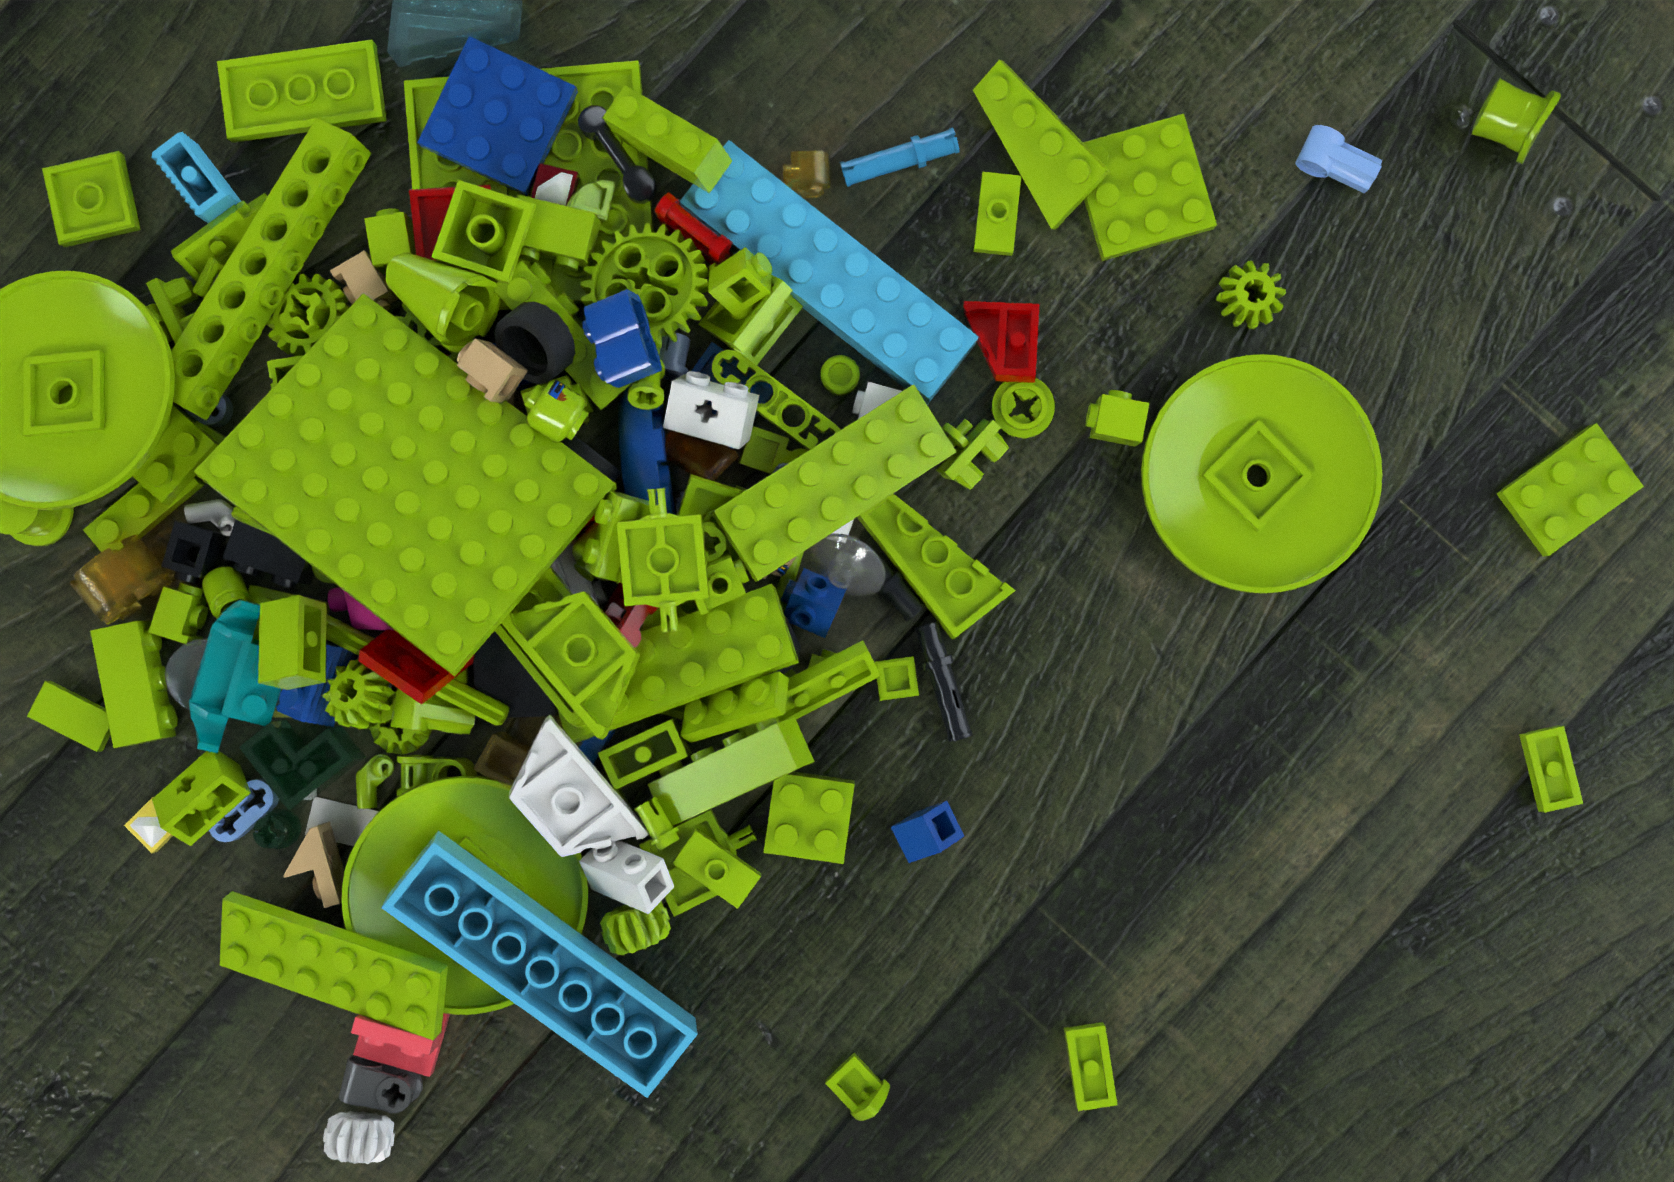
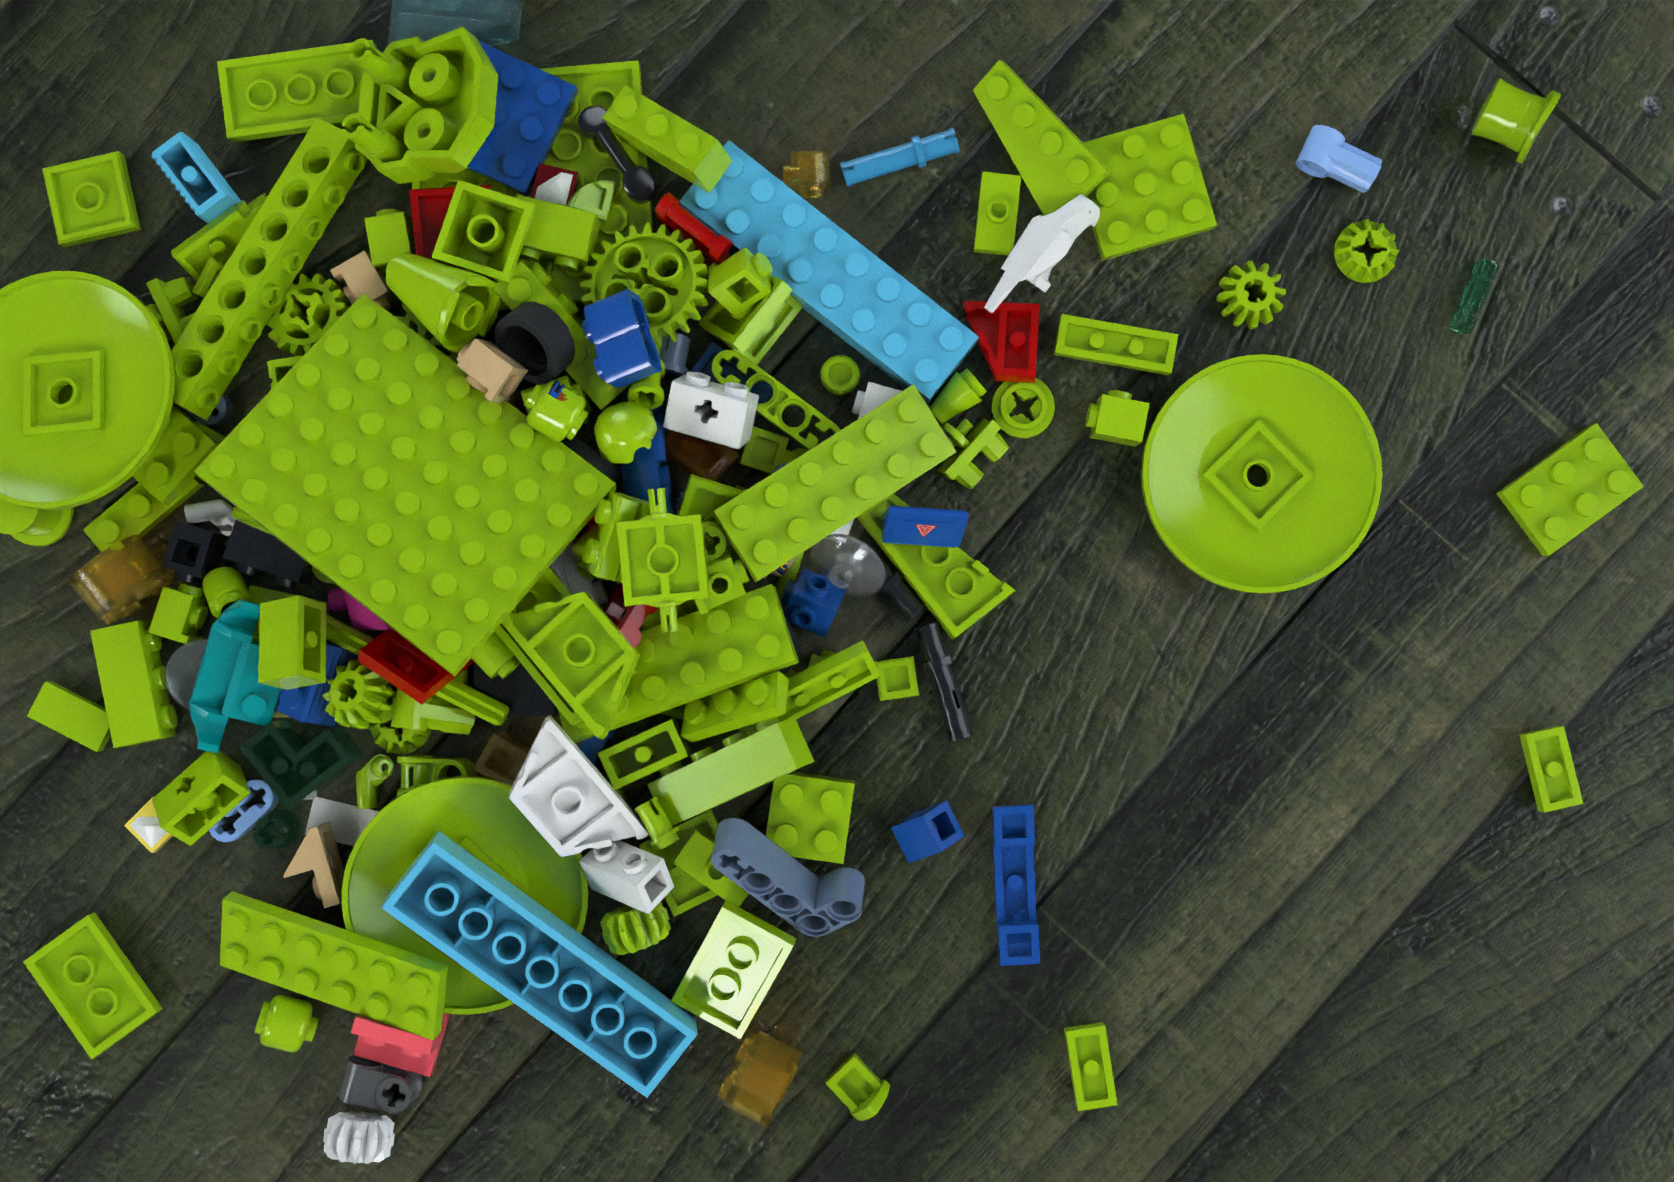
(92, 985): none -> lime plate
(286, 1023): none -> lime head
(423, 104): none -> lime brick
(495, 657): none -> lime brick
(623, 430): none -> lime hair
(733, 969): none -> plate
(761, 1078): none -> clear yellow brick
(785, 885): none -> sand blue beam
(923, 526): none -> blue slope
(957, 396): none -> lime cone
(1015, 884): none -> blue slope
(1043, 246): none -> white animal
(1115, 344): none -> lime plate
(1355, 264): none -> lime gear
(1474, 296): none -> clear green axle

